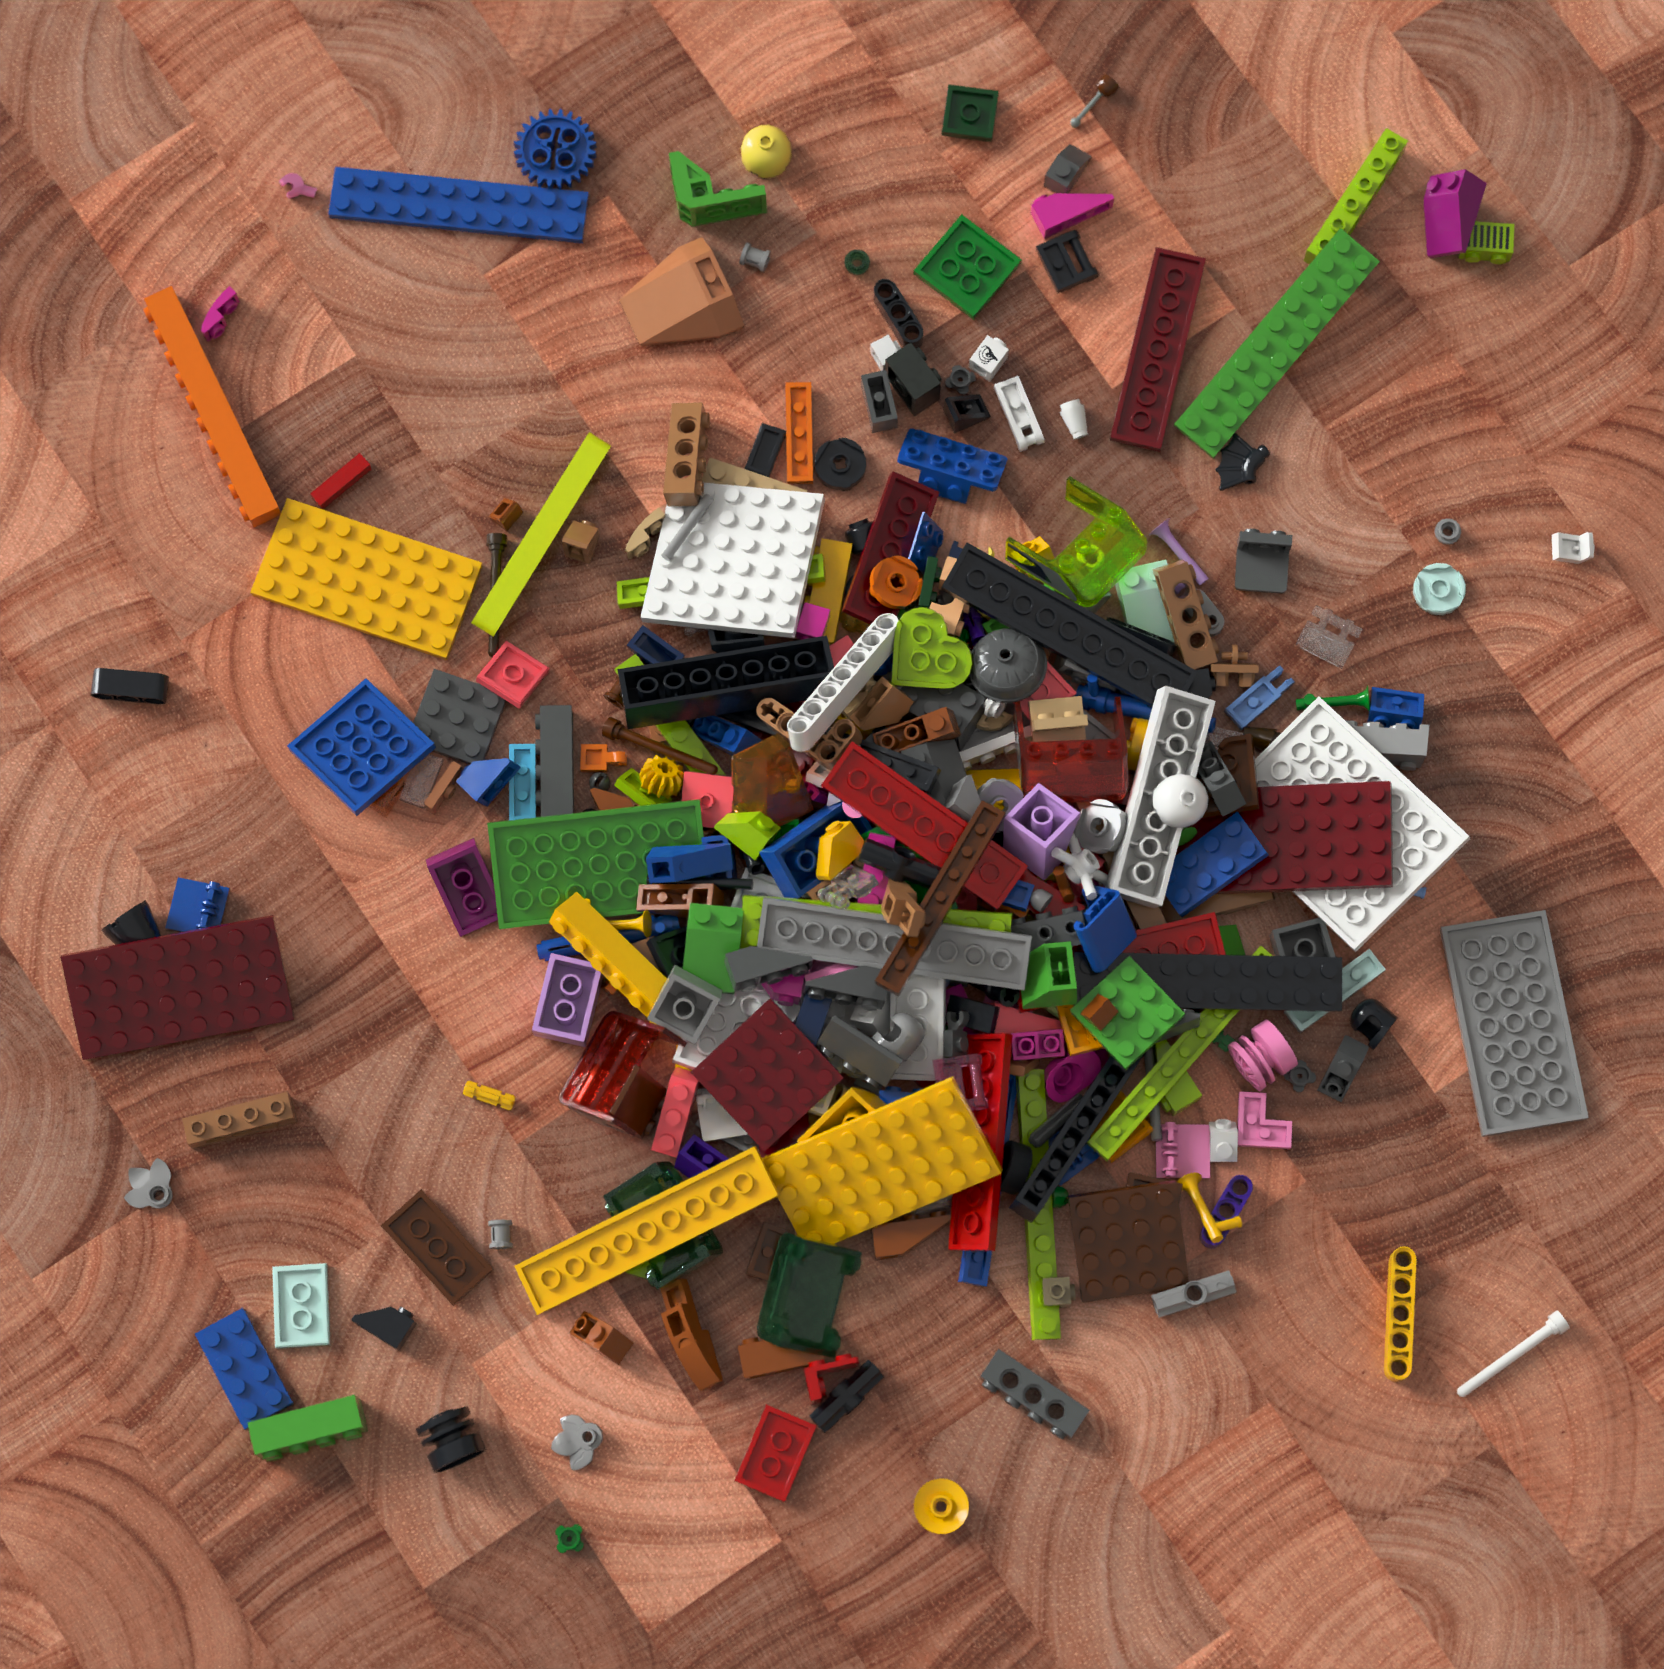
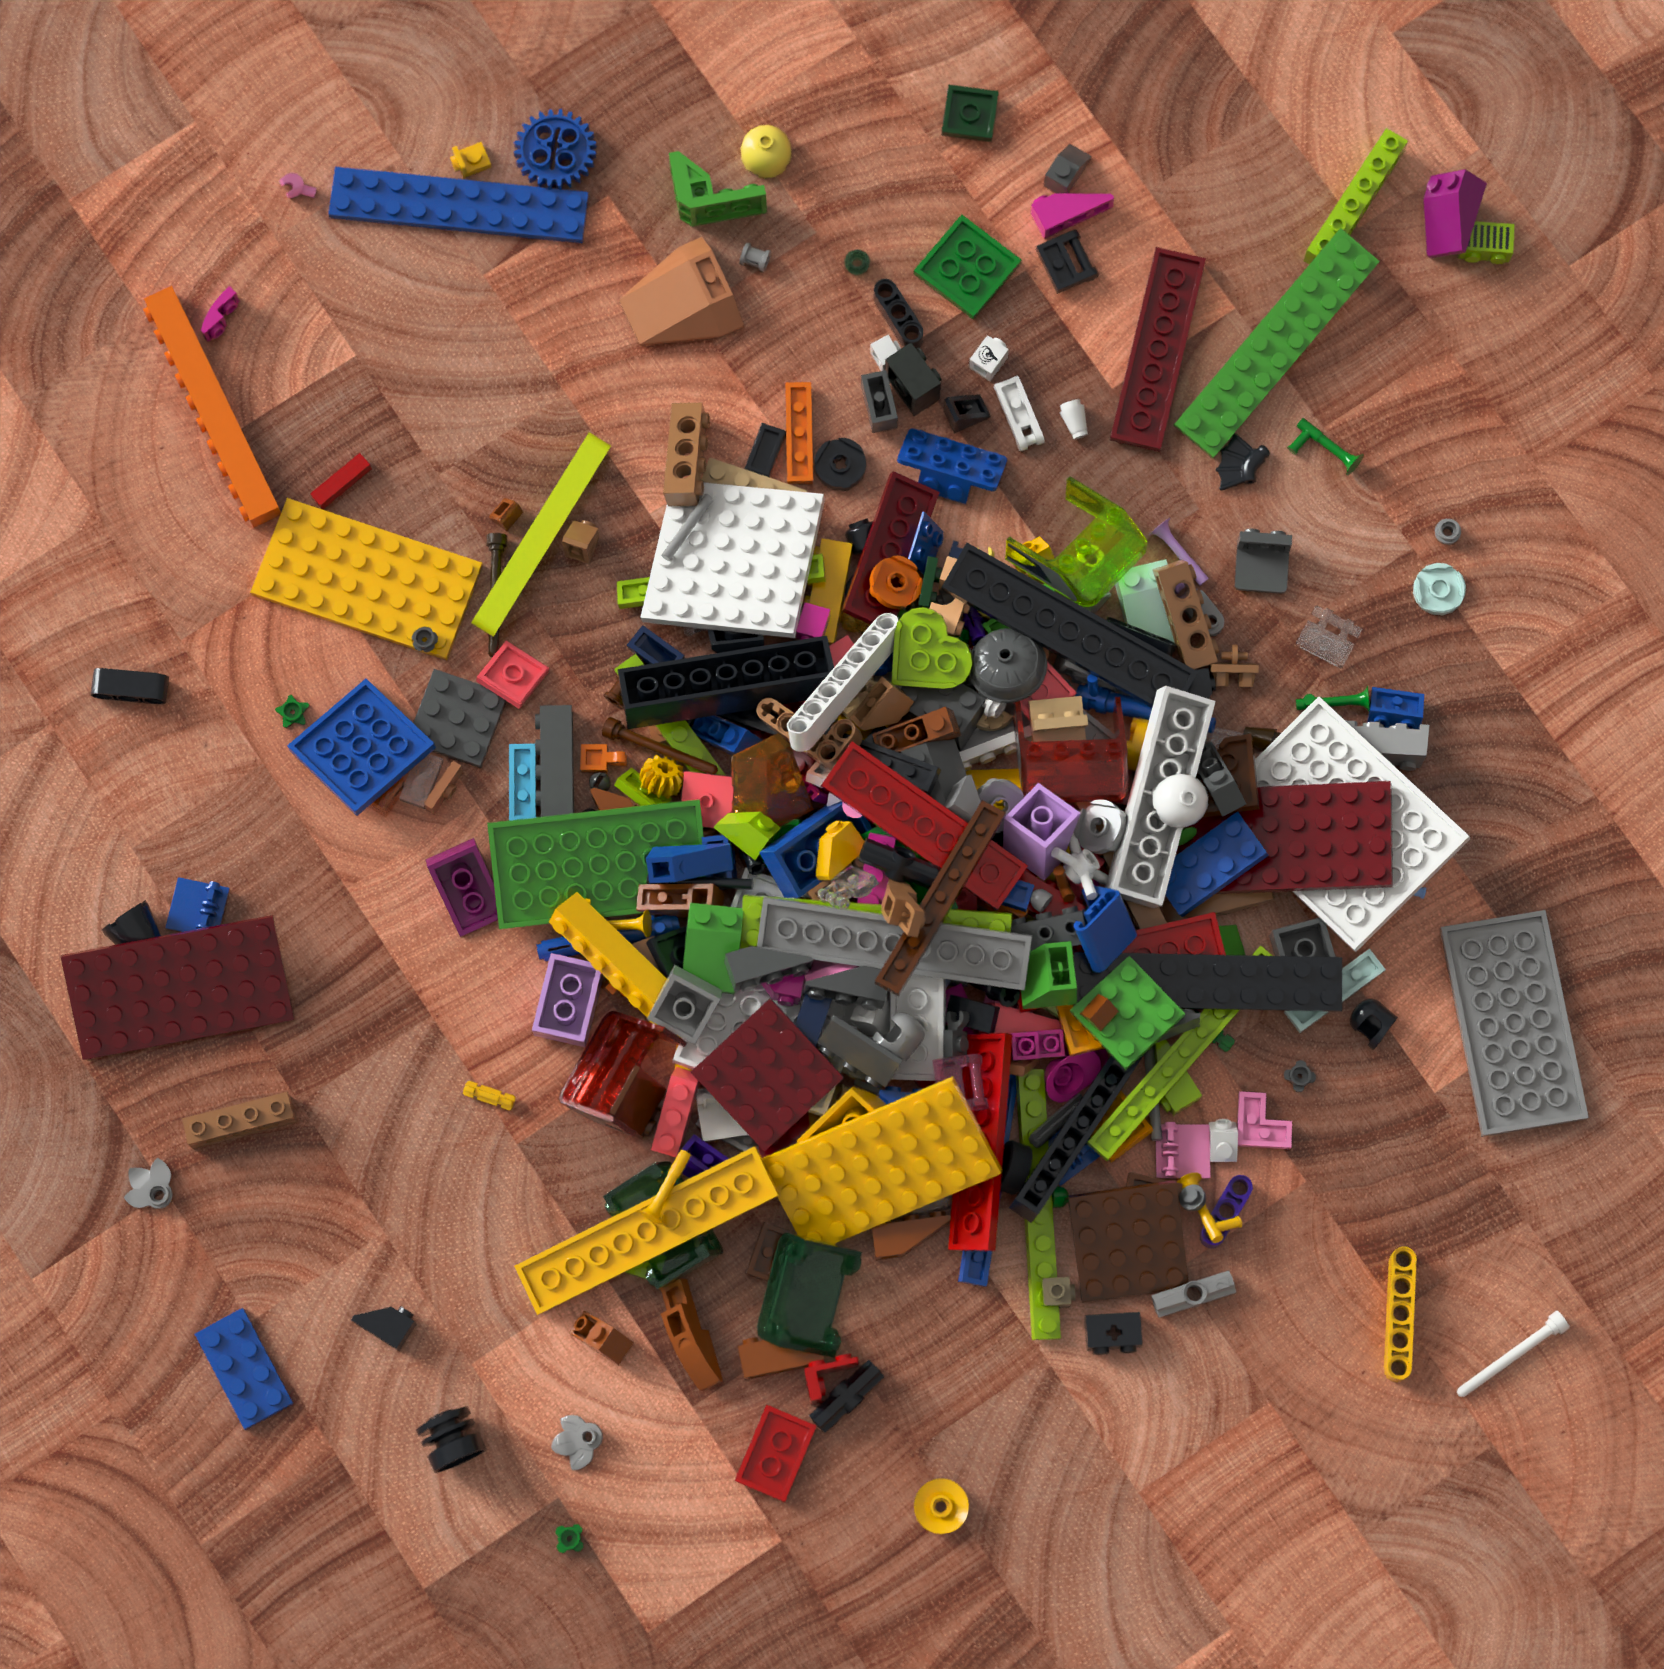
(285, 709): none -> green plate
(301, 1305): light aqua tile -> none
(308, 1427): bright green brick -> none
(424, 632): none -> dark grey plate
(437, 1247): reddish brown plate -> none
(470, 160): none -> yellow bracket
(487, 778): slope -> none
(500, 1234): light grey bush -> none
(640, 541): tan slope -> none
(653, 1211): none -> yellow piece
(960, 372): dark grey plate -> none
(1003, 1364): dark grey brick -> none
(1098, 1325): none -> black brick
(1106, 87): hinge -> none
(1192, 1198): none -> dark grey plate
(1257, 699): medium blue hinge -> none
(1258, 1058): bright pink wheel -> none
(1310, 431): none -> green piece
(1343, 1068): dark grey slope -> none
(1572, 547): white bracket -> none

